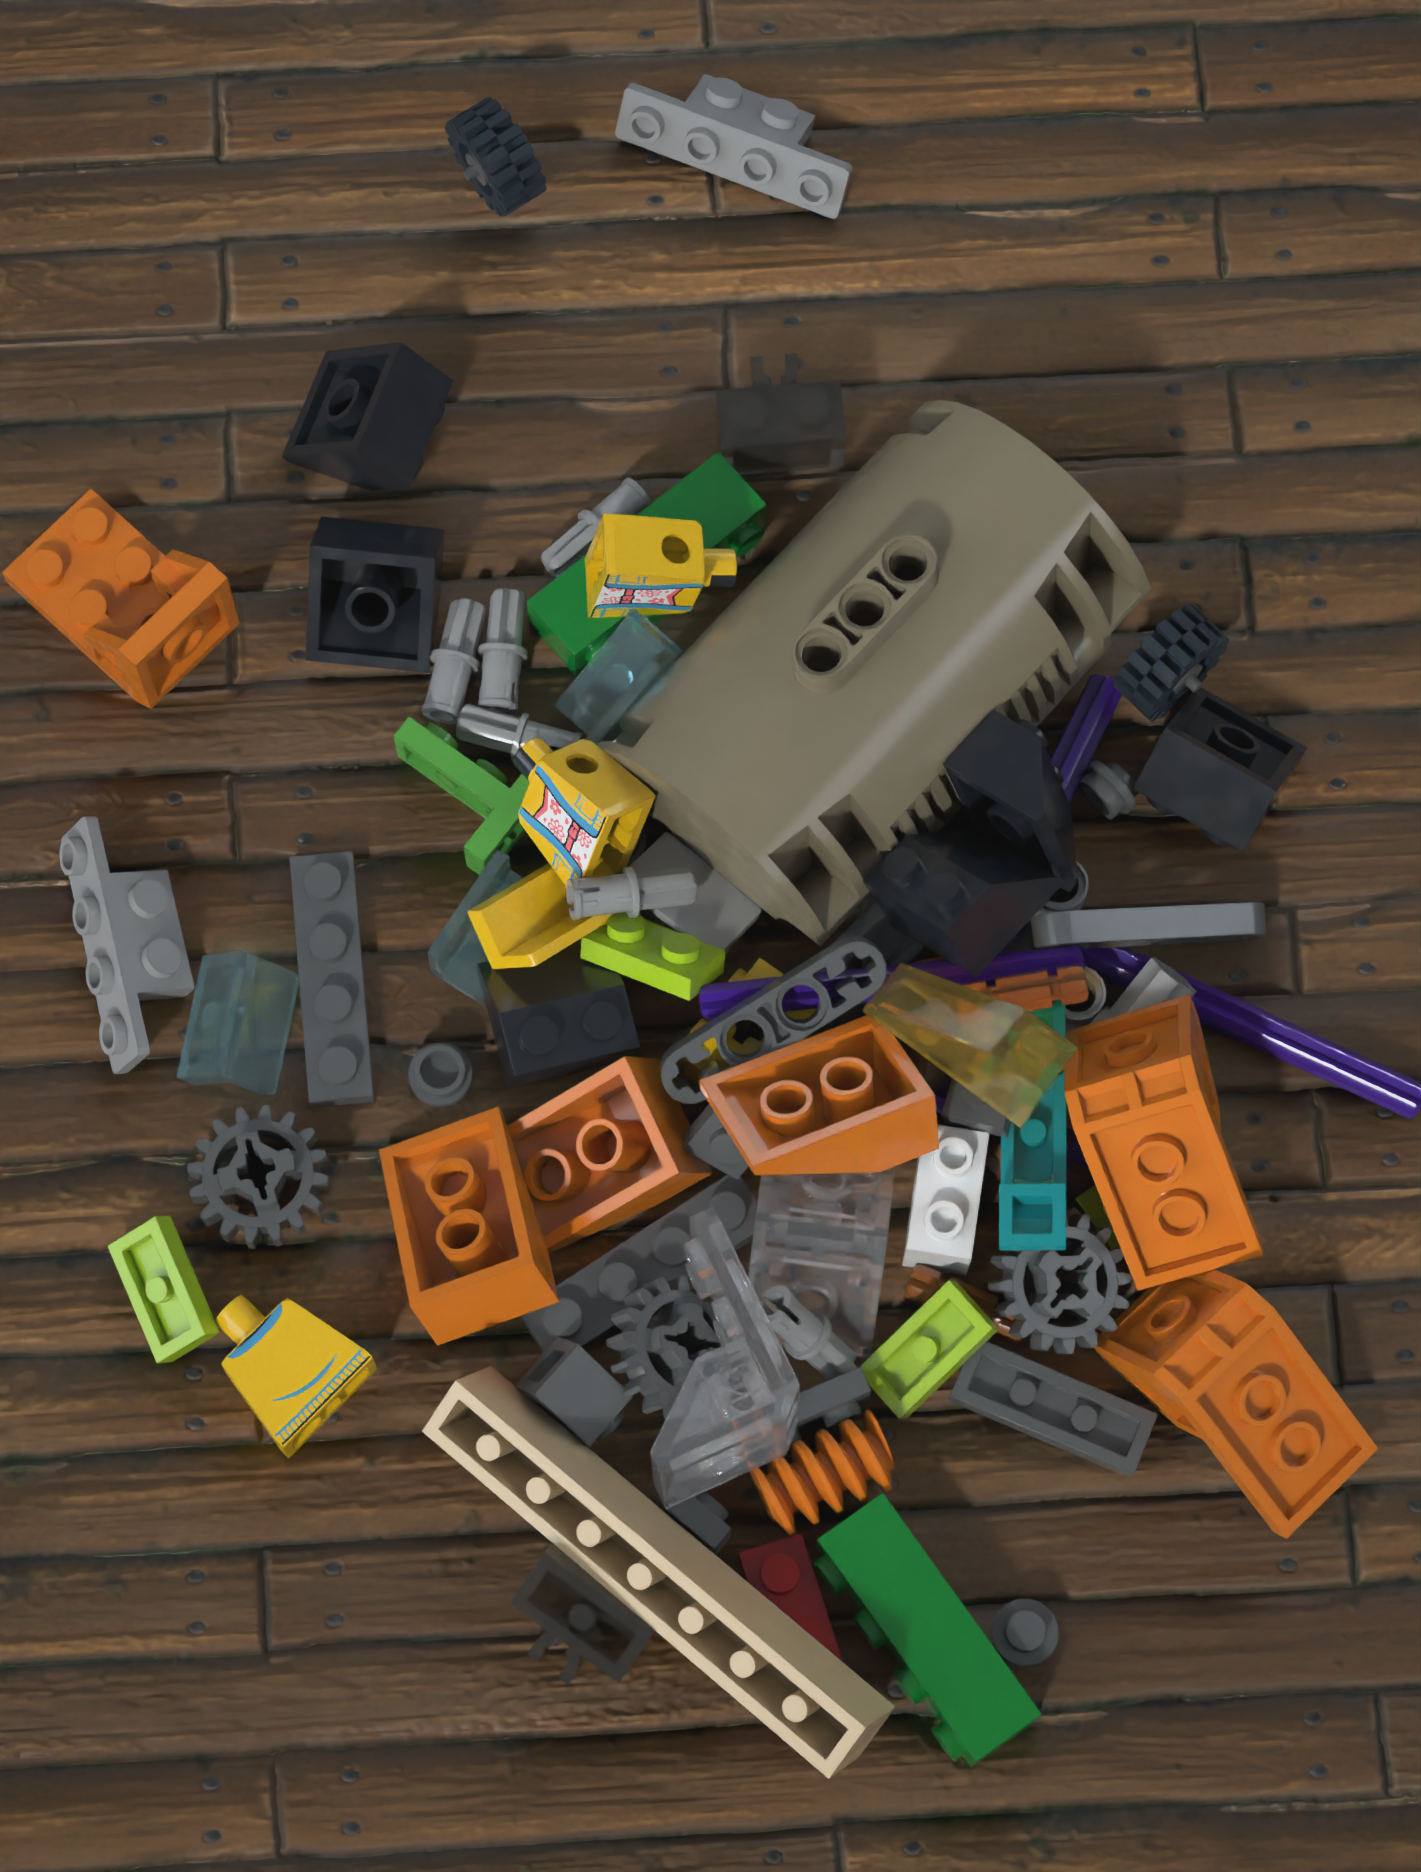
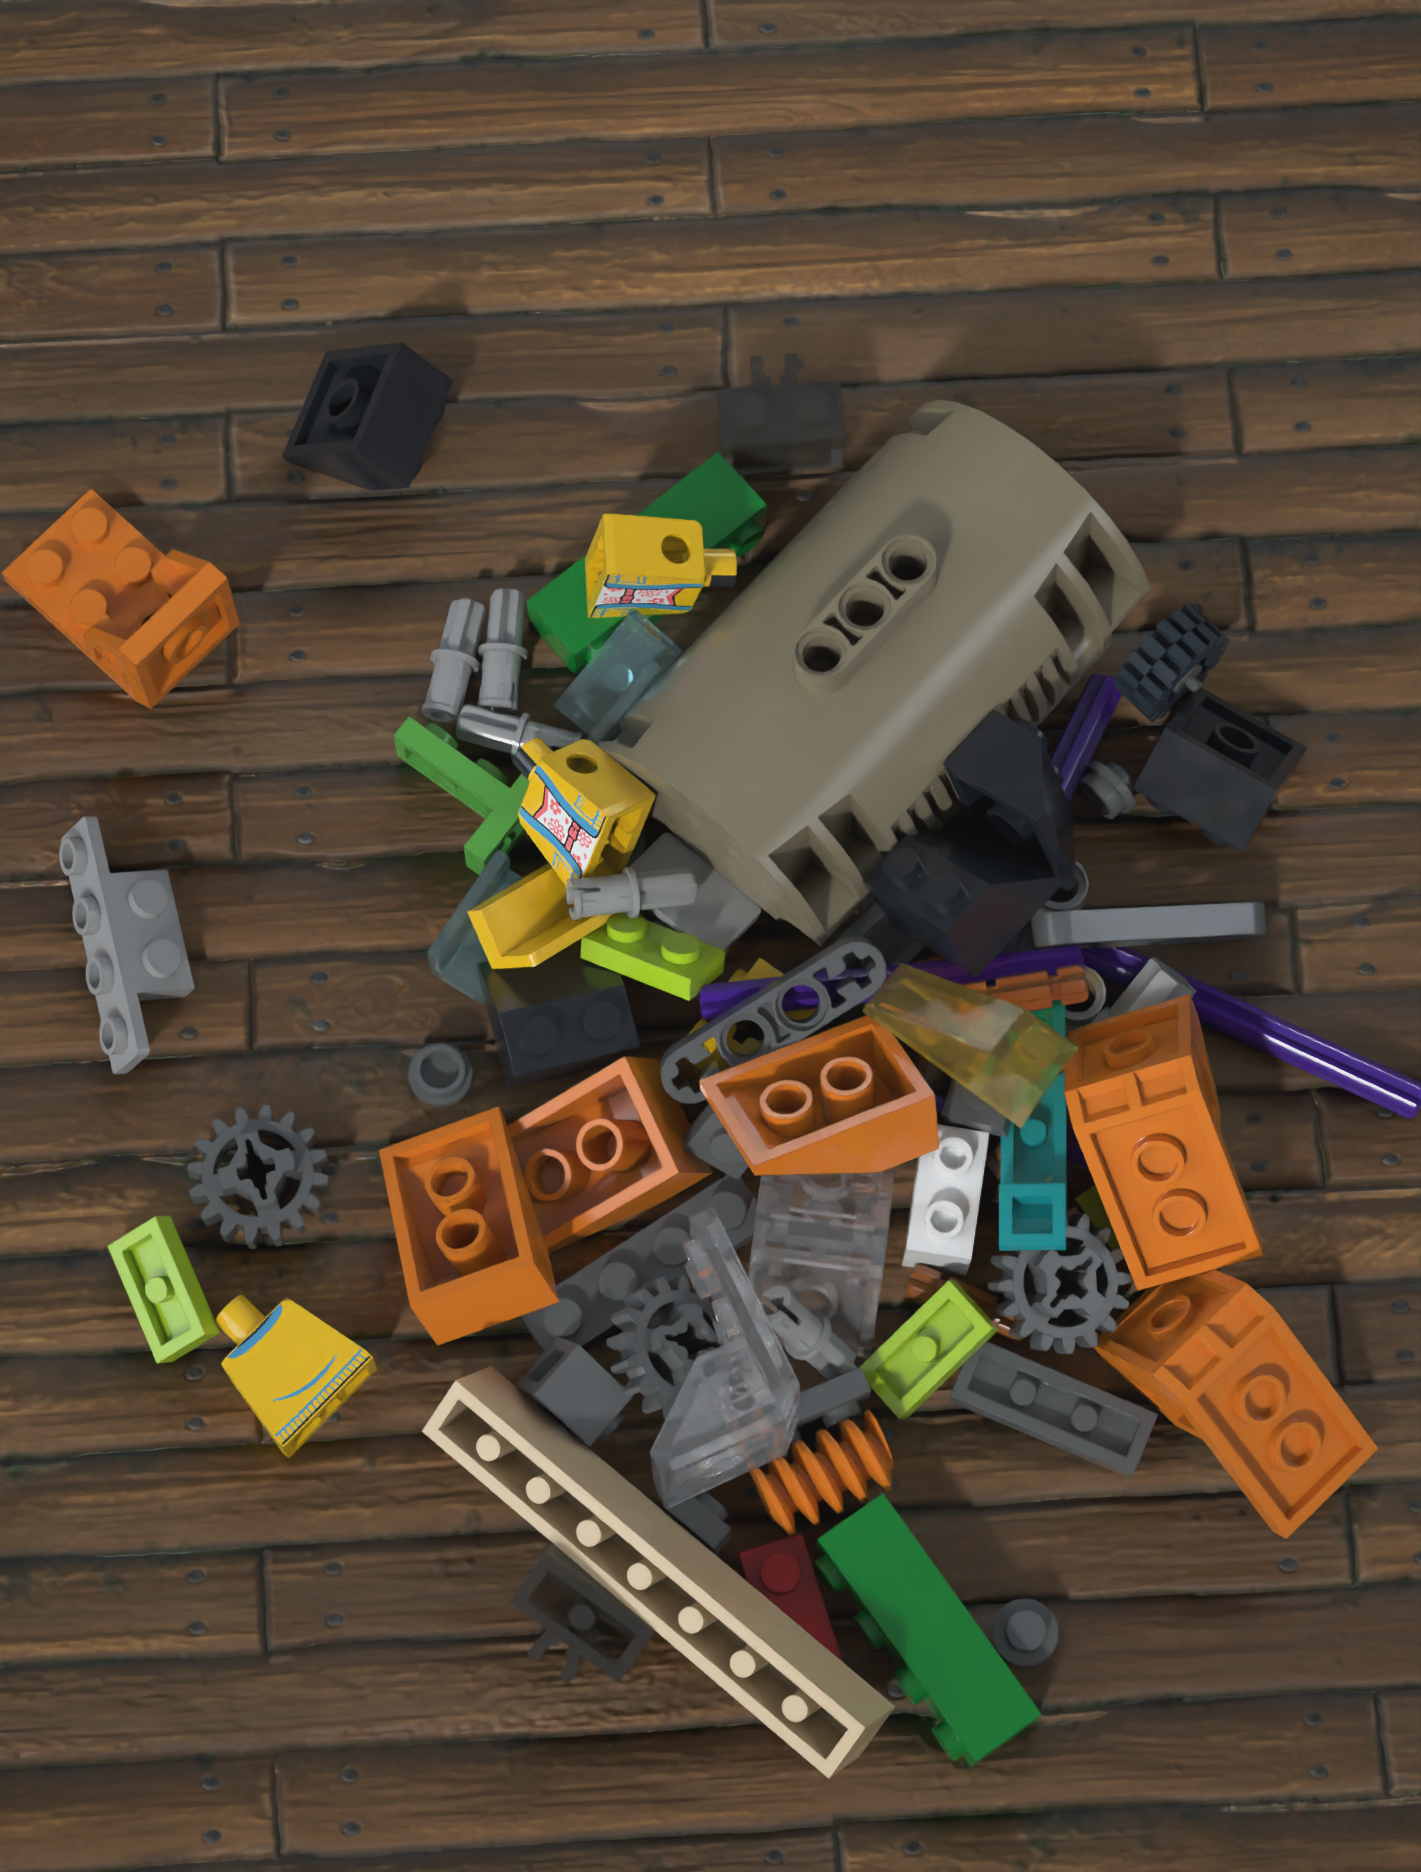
(239, 1022): clear light blue panel -> none
(331, 979): dark grey plate -> none
(374, 594): black slope -> none
(496, 156): black wheel -> none
(575, 543): light grey axle -> none
(739, 139): light grey bracket -> none

